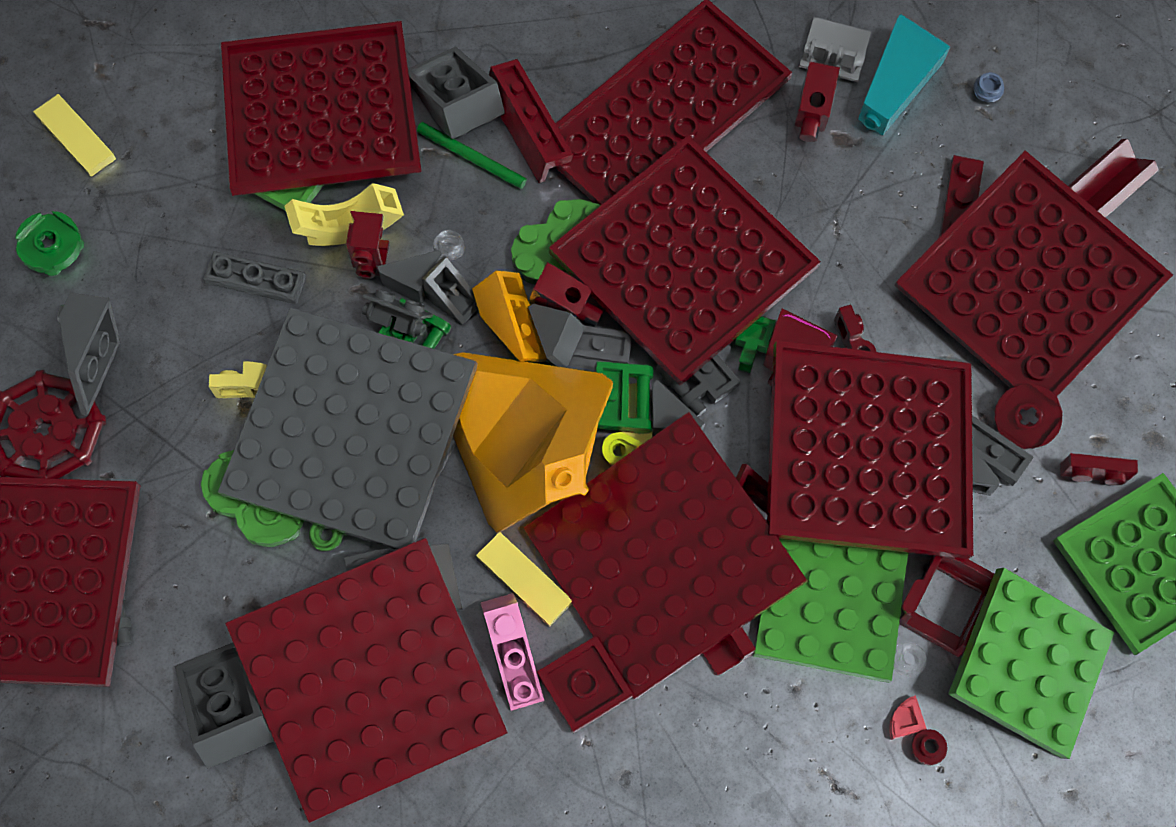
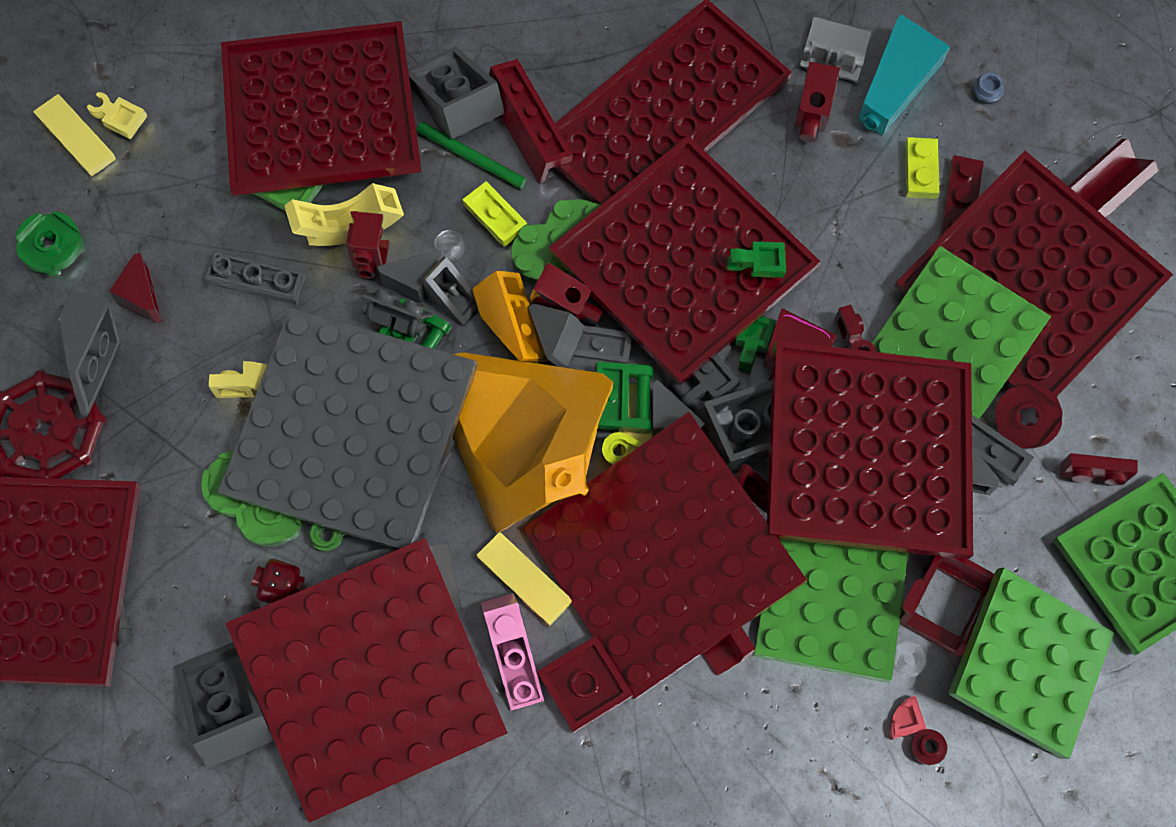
(119, 117): none -> light yellow plate
(136, 291): none -> dark red slope
(277, 580): none -> dark red head
(494, 213): none -> neon yellow plate
(740, 425): none -> dark grey slope
(763, 258): none -> green plate
(922, 168): none -> neon yellow plate
(966, 318): none -> bright green plate

